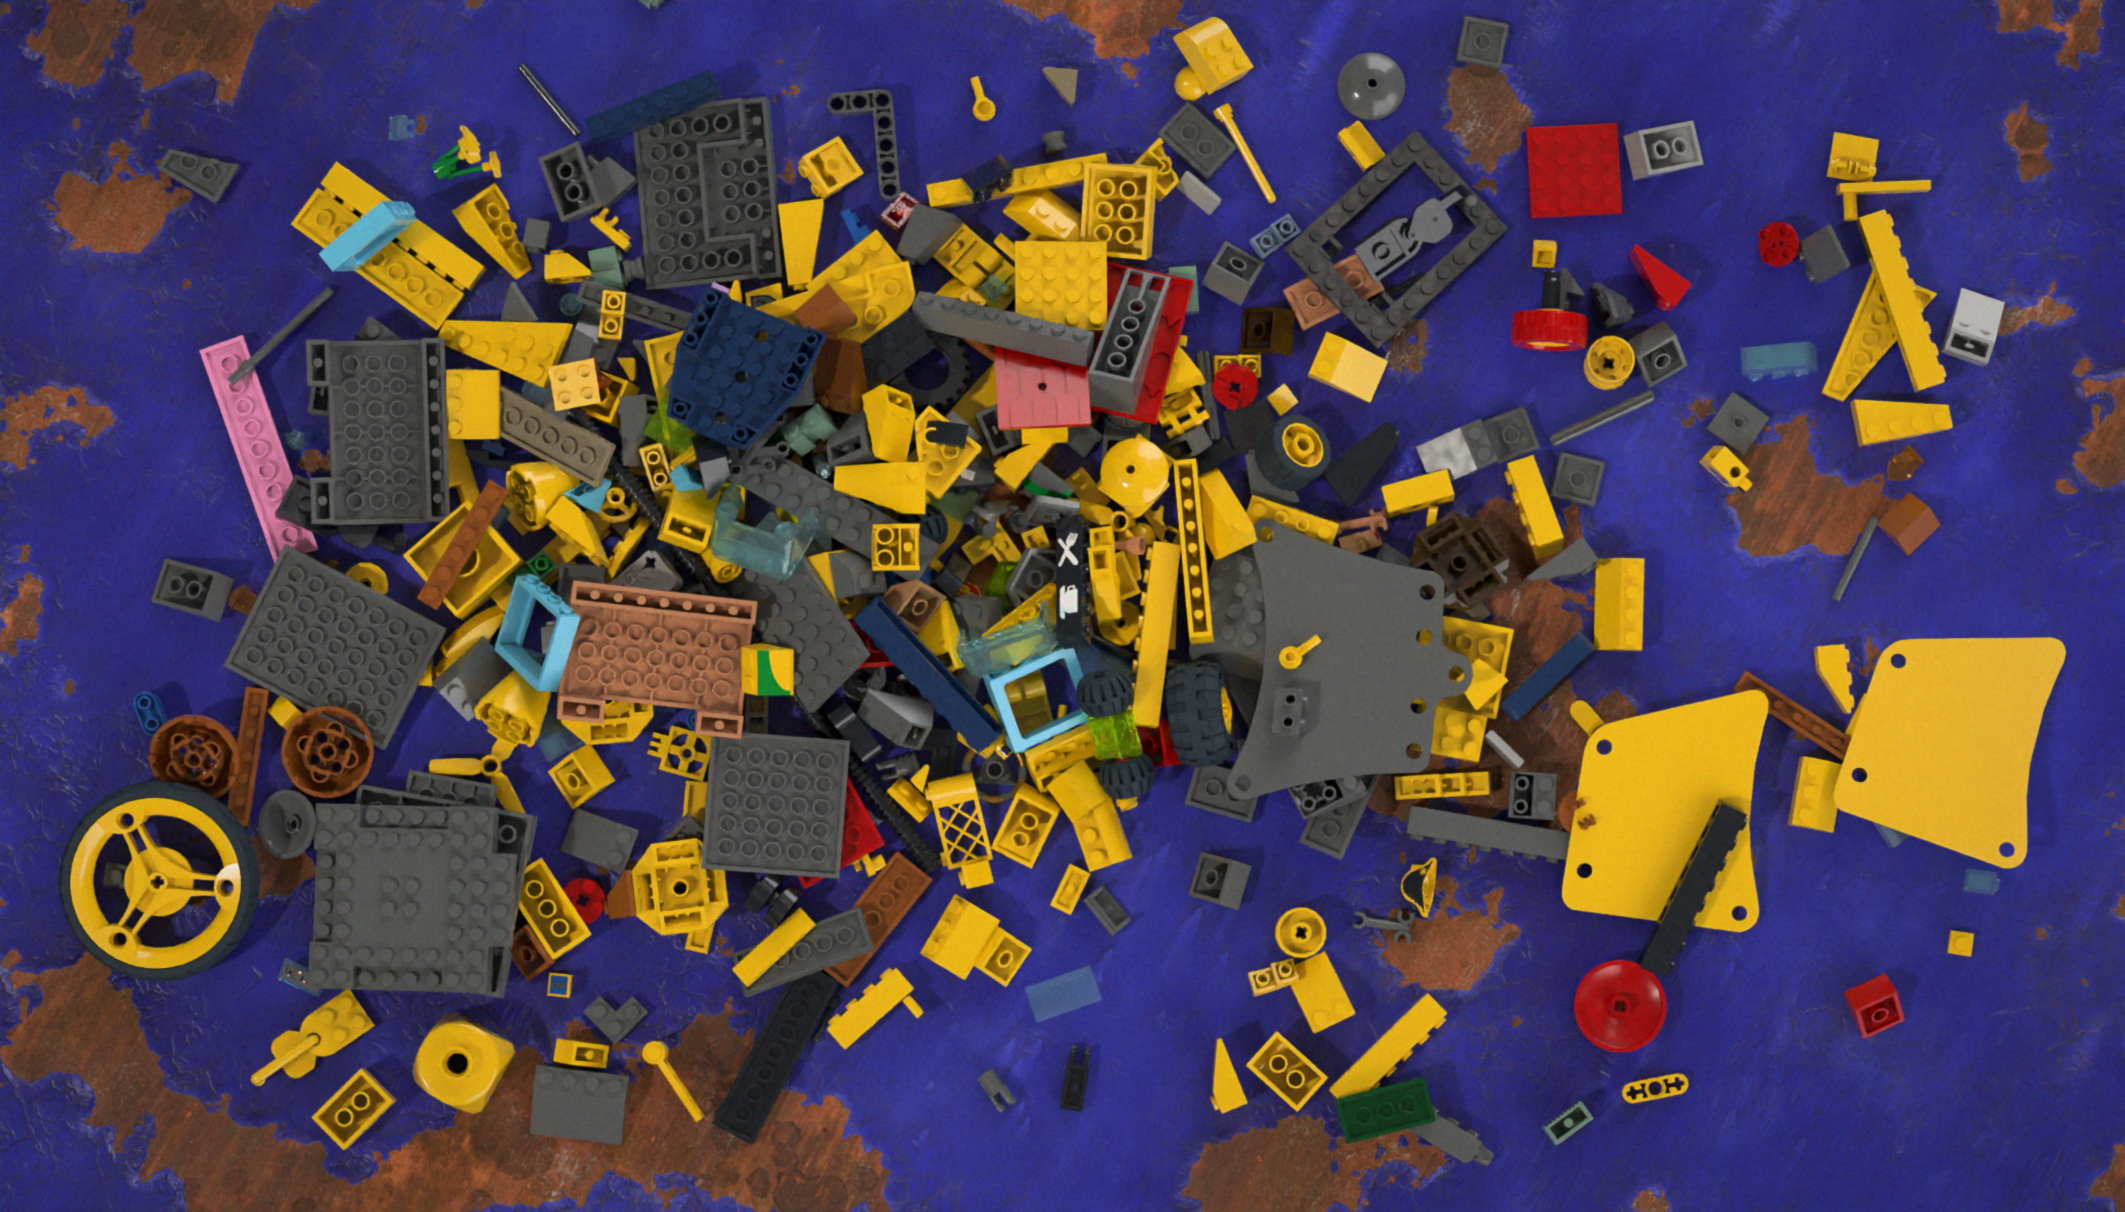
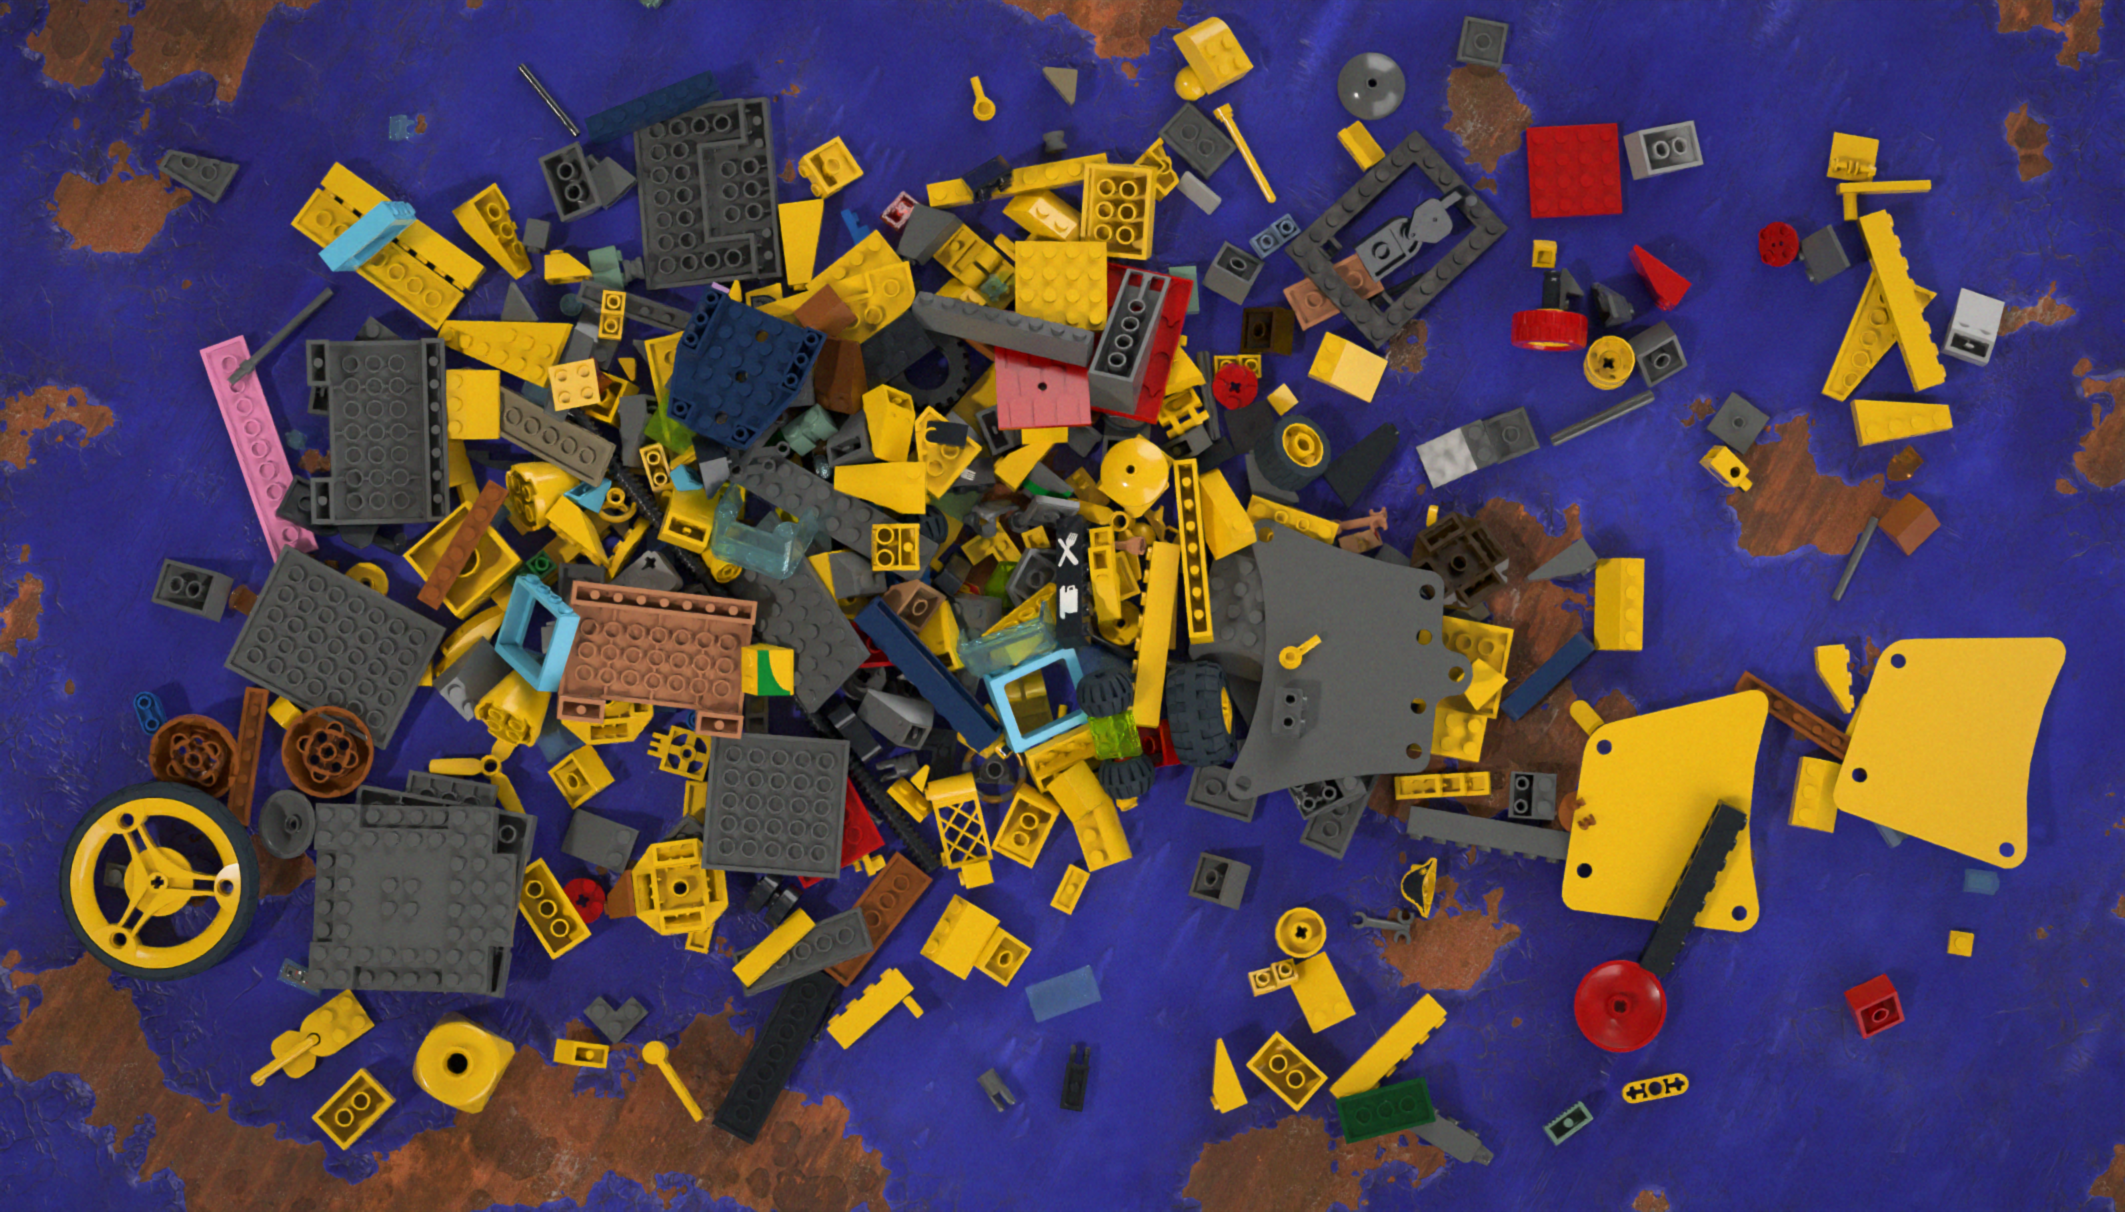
(470, 151): plant -> none
(495, 447): dark blue plate -> none
(529, 953): dark orange slope -> none
(559, 985): slope -> none
(579, 1104): dark grey slope -> none
(619, 238): yellow plate -> none
(881, 135): dark grey beam -> none
(1107, 910): dark grey hinge -> none
(1417, 493): yellow panel -> none
(1503, 749): light grey tile -> none
(1535, 507): yellow wedge -> none
(1577, 479): dark grey tile -> none
(1779, 360): clear light blue wedge -> none

